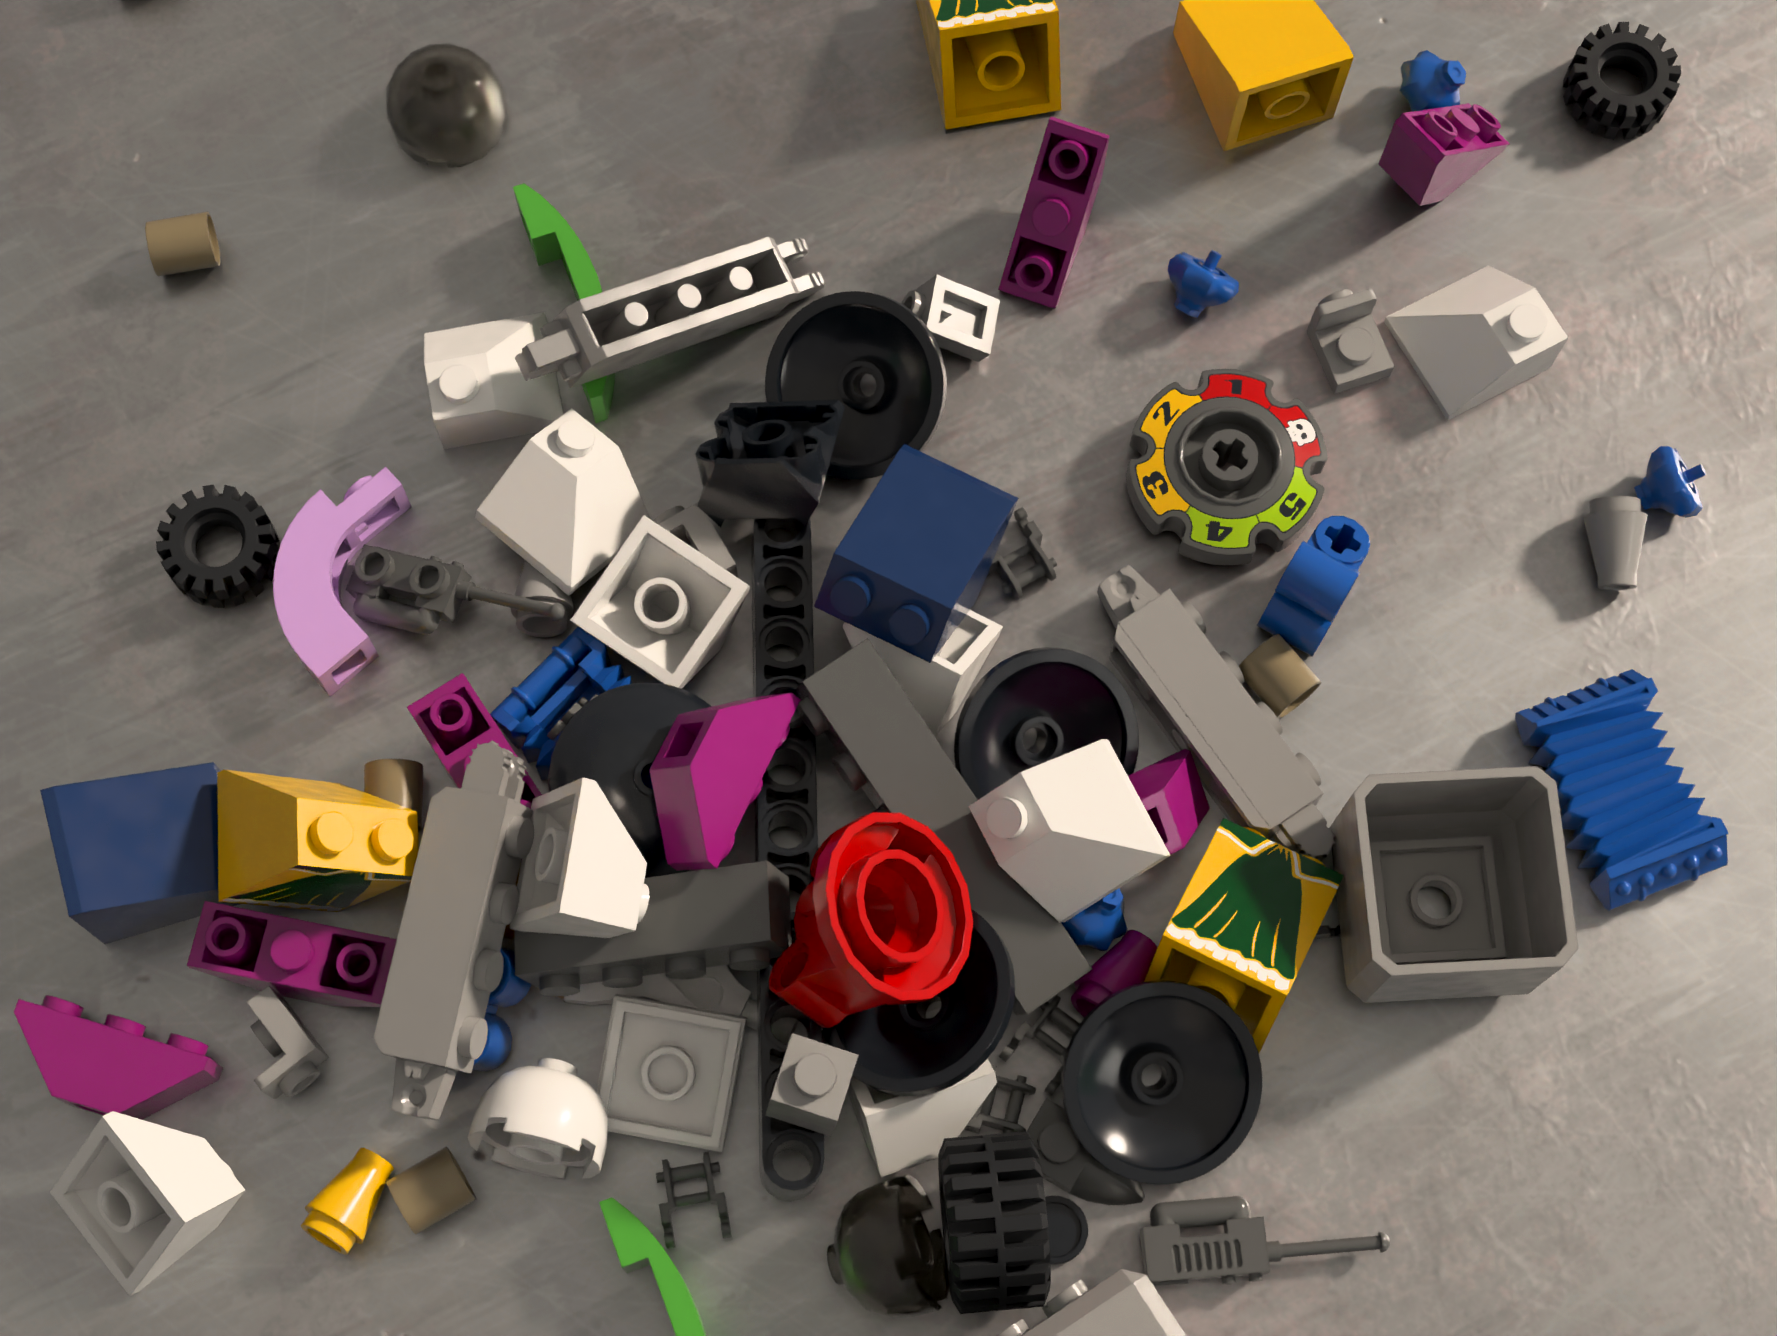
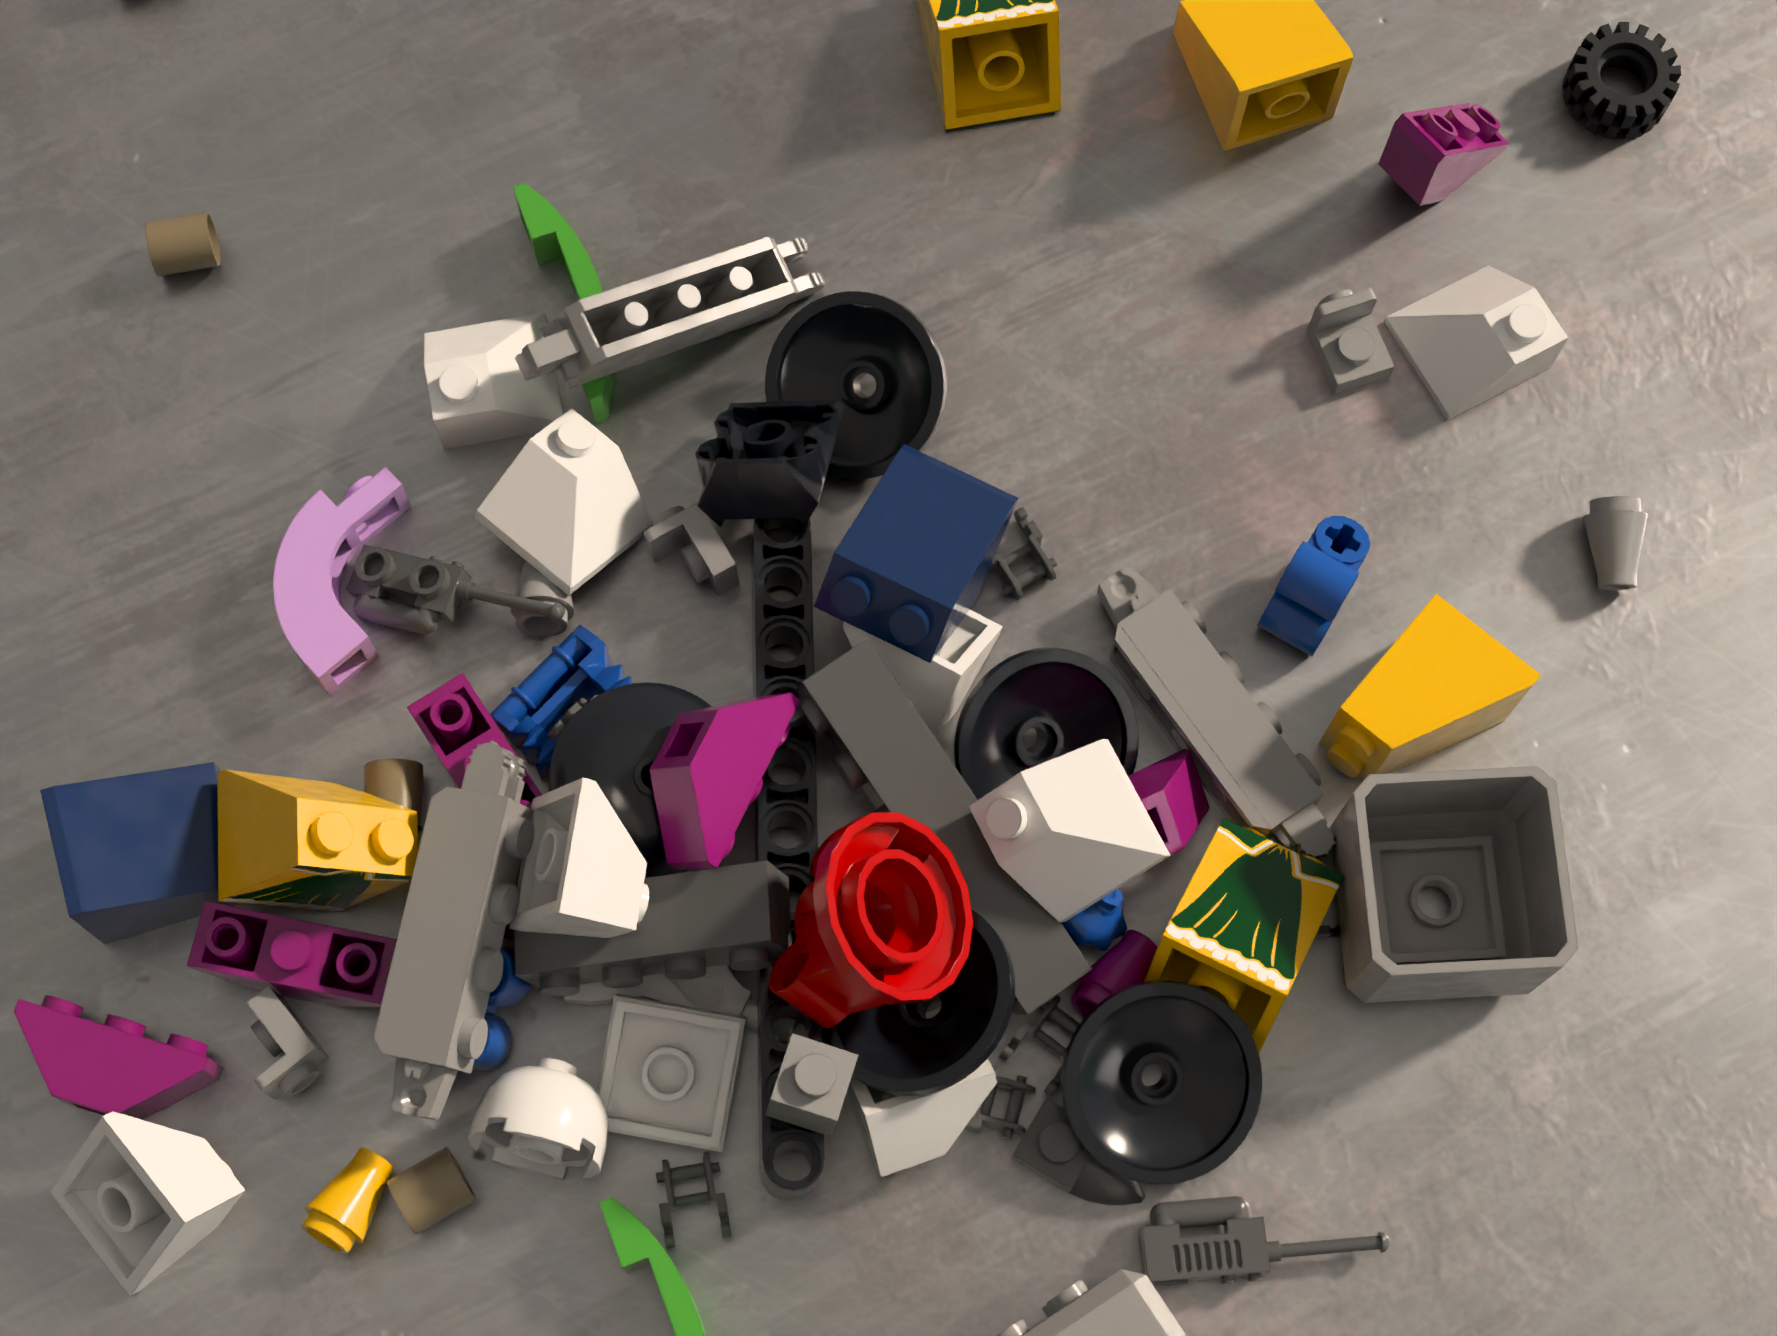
(202, 515): black tyre -> none
(445, 105): clear smoke cylinder -> none
(662, 605): white slope -> none
(887, 1251): clear smoke cylinder -> none
(956, 316): bracket -> none
(994, 1222): black tyre -> none
(1055, 212): magenta slope -> none
(1066, 1229): black piece -> none
(1200, 282): blue piece -> none
(1215, 511): dark grey piece -> none
(1278, 676): dark tan beam -> none
(1426, 694): none -> yellow slope
(1431, 81): blue piece -> none
(1621, 791): blue piece -> none
(1670, 484): blue piece -> none

